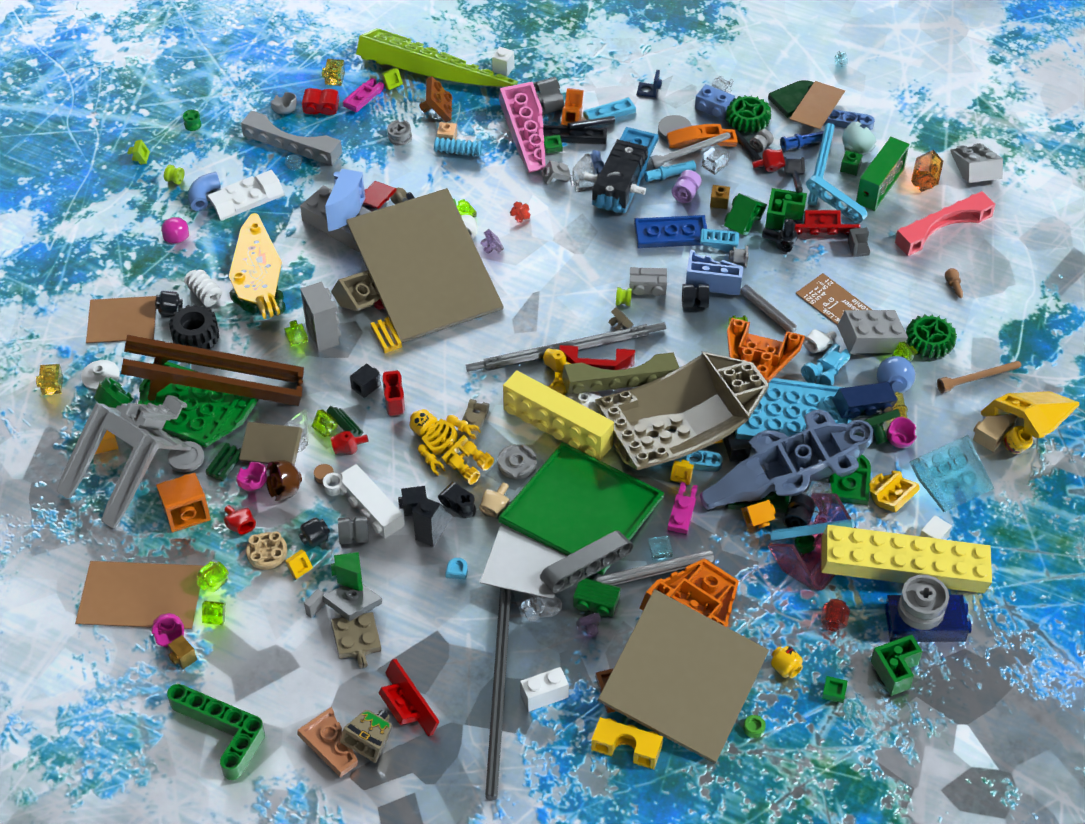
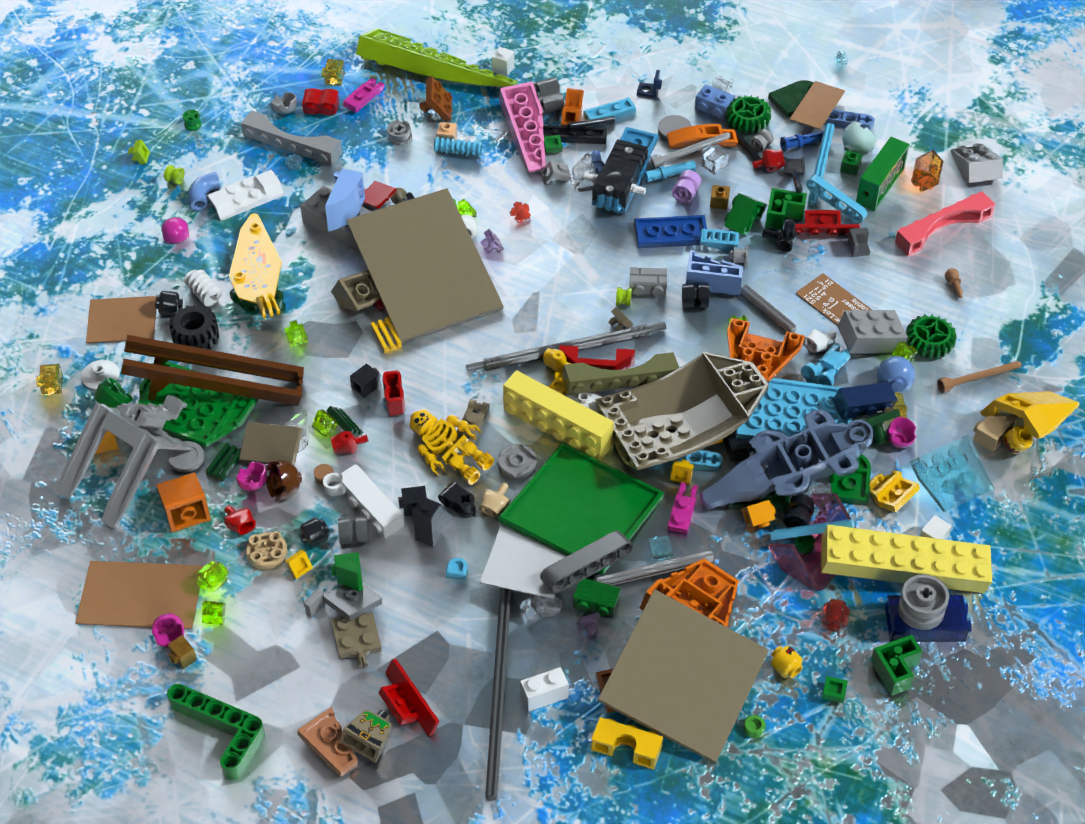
(320, 316): light grey brick -> none
(391, 79): lime tile -> none

